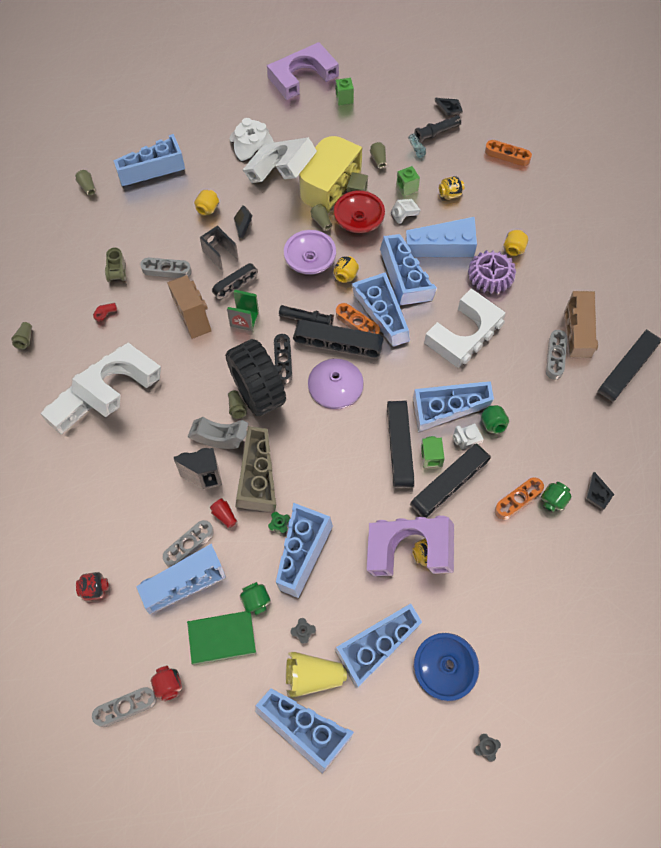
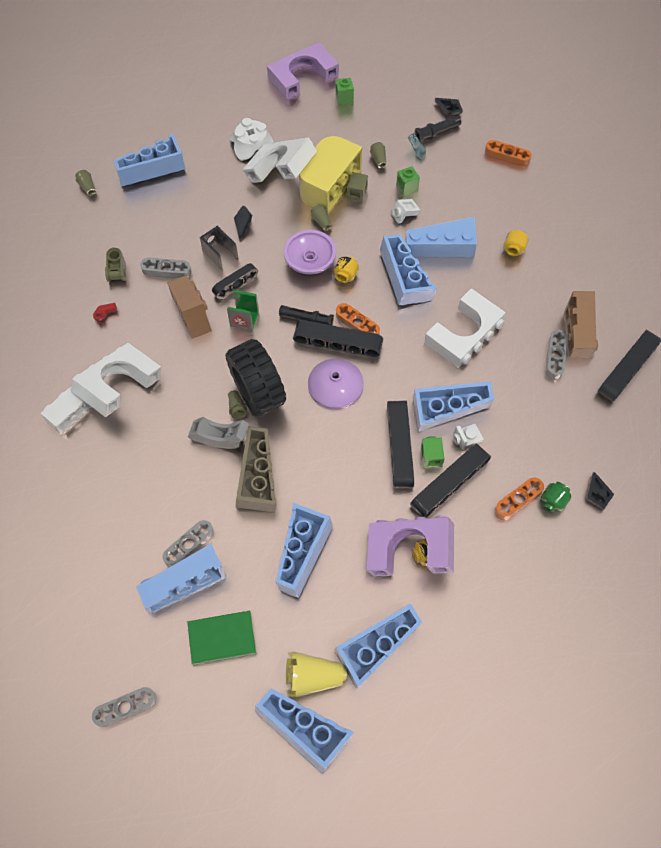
(22, 337): olive cone -> none
(91, 586): head -> none
(166, 683): red head -> none
(199, 468): black slope -> none
(206, 202): yellow head -> none
(223, 512): red cone -> none
(255, 598): green head -> none
(279, 352): black beam -> none
(279, 527): green plate -> none
(309, 630): dark grey plate -> none
(359, 211): red dish -> none
(382, 306): light blue wedge -> none
(437, 676): blue dish -> none
(451, 188): yellow head -> none
(492, 272): lavender gear -> none
(492, 743): dark grey plate -> none
(495, 419): green head -> none

